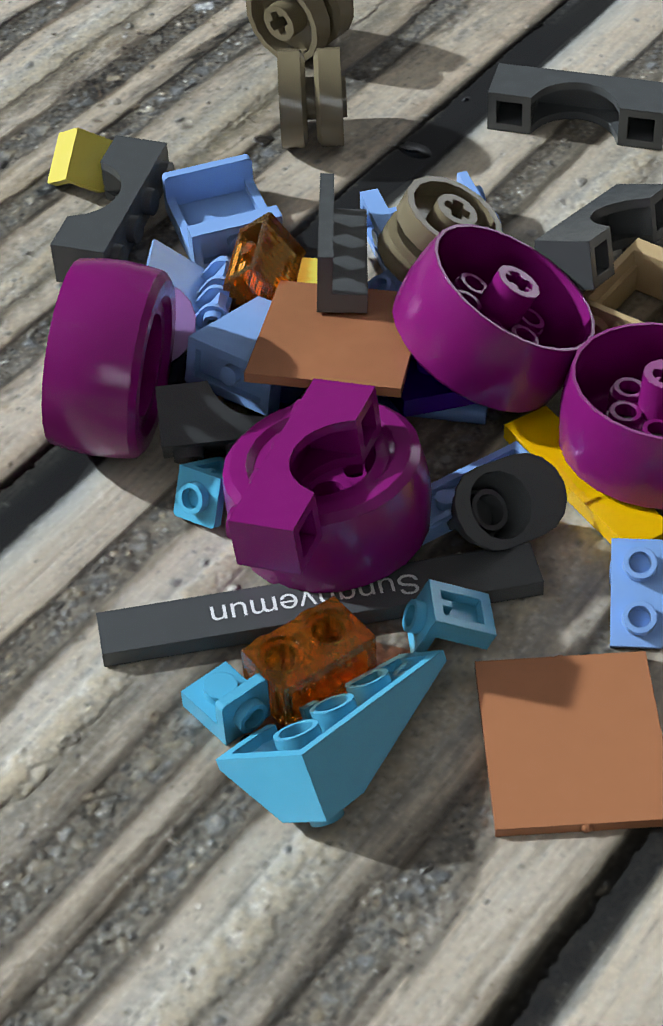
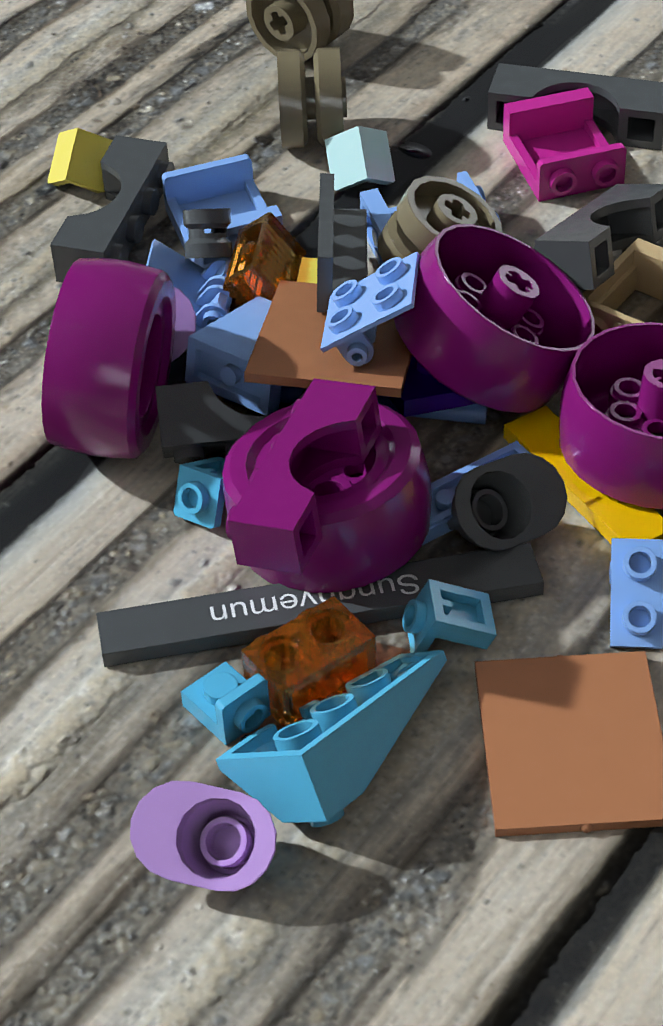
(203, 835): none -> lavender piece
(207, 244): none -> dark grey wheel
(359, 157): none -> light aqua panel
(361, 306): none -> light blue hinge
(561, 145): none -> dark pink panel

